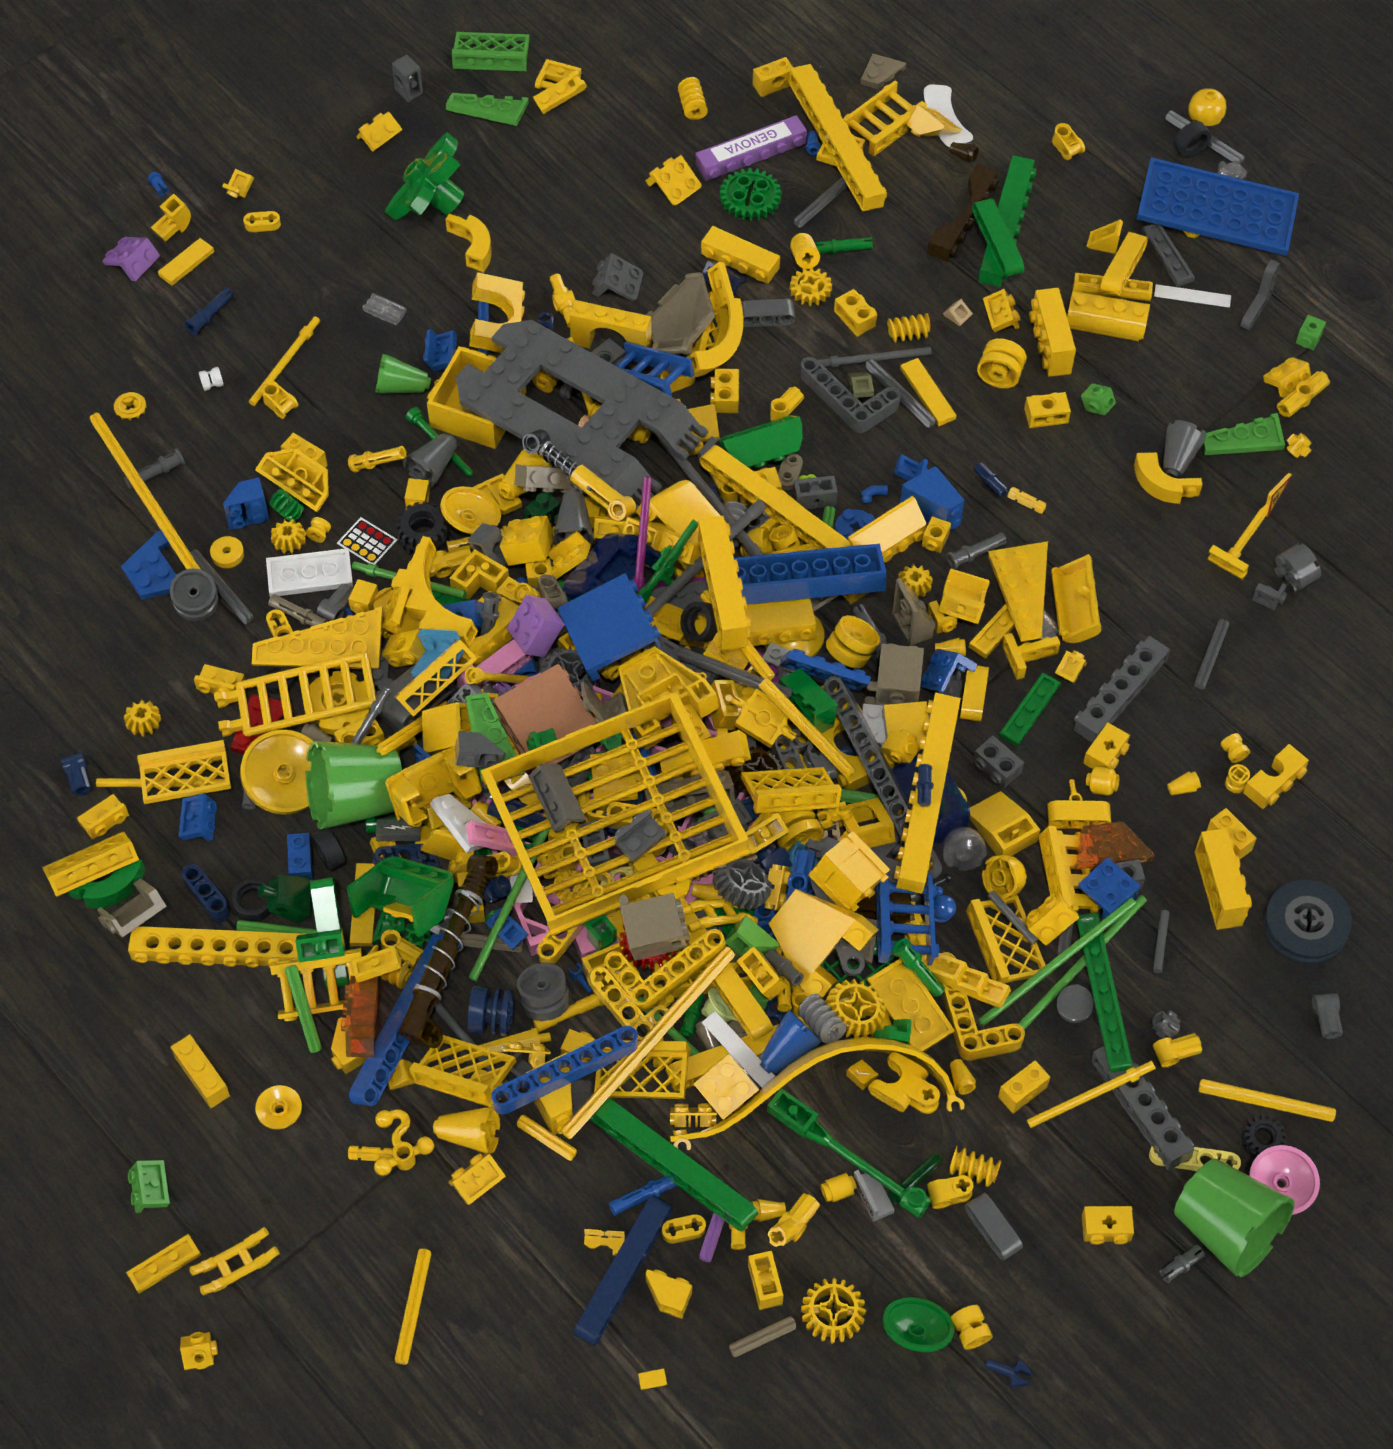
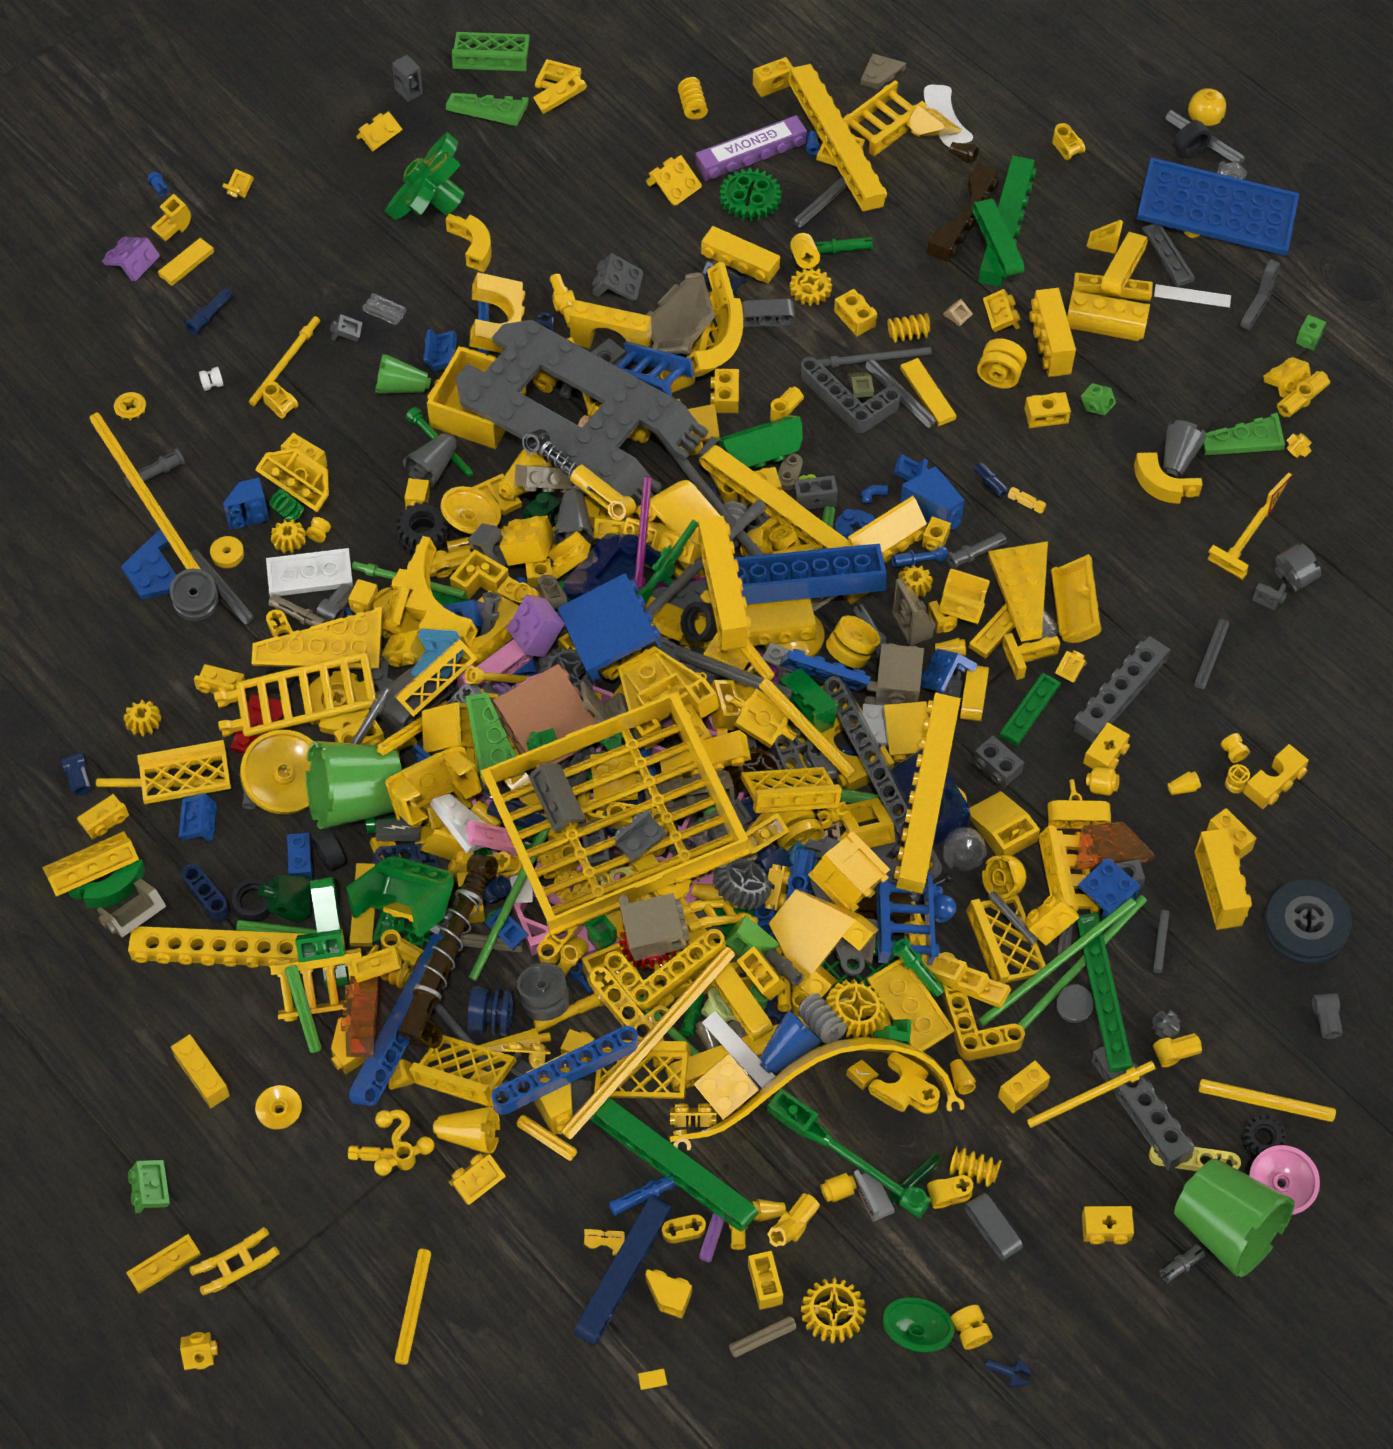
(262, 221): yellow beam -> none
(315, 733): dark tan cone -> none
(346, 328): none -> dark grey bracket
(367, 541): sticker -> none
(370, 460): yellow pin -> none
(476, 750): dark grey slope -> none
(569, 956): none -> yellow pin
(901, 746): yellow brick -> none
(911, 558): none -> blue pin
(924, 784): dark blue axle -> none

